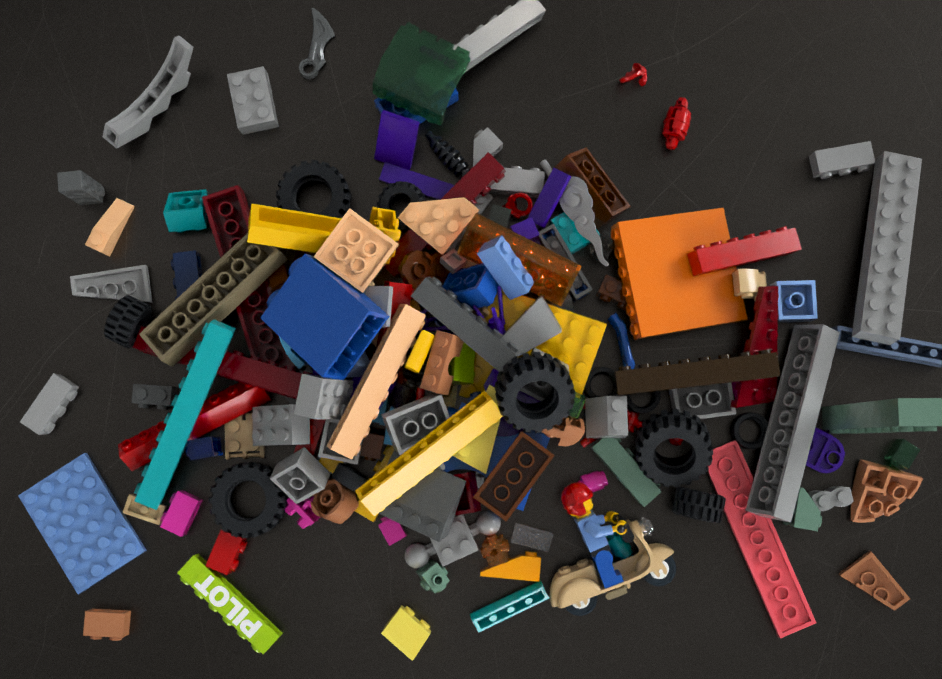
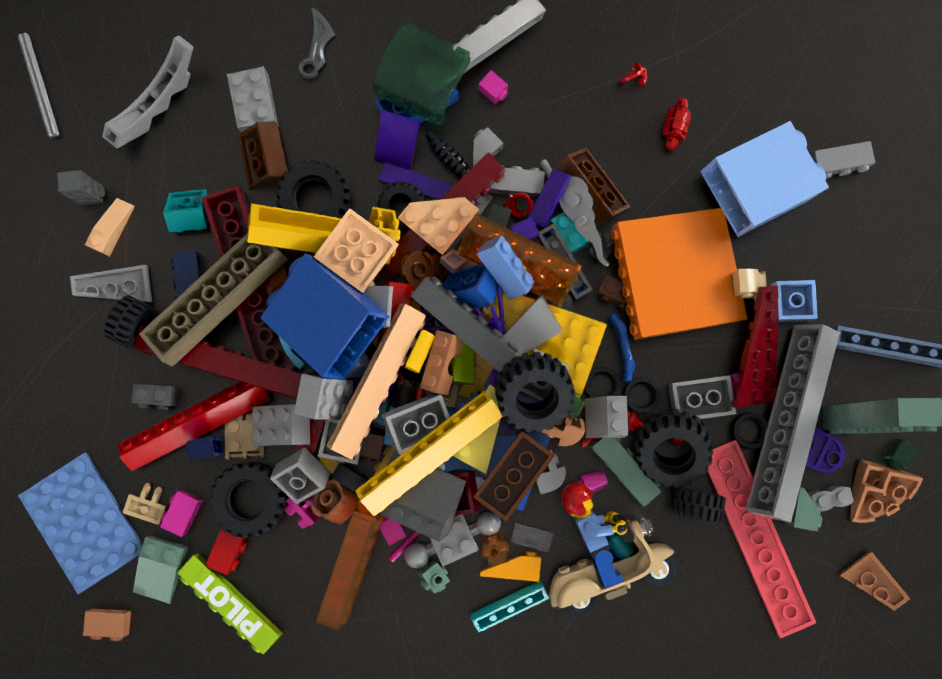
(38, 85): none -> light grey axle
(50, 404): light grey brick -> none
(159, 568): none -> sand green slope
(184, 414): teal brick -> none
(262, 154): none -> reddish brown slope
(348, 568): none -> clear orange brick
(403, 546): none -> dark pink piece
(407, 631): light yellow slope -> none
(493, 87): none -> dark pink brick
(551, 479): none -> light grey brick
(699, 373): dark brown brick -> none
(743, 251): brick -> none
(764, 178): none -> light blue brick
(887, 248): light grey brick -> none

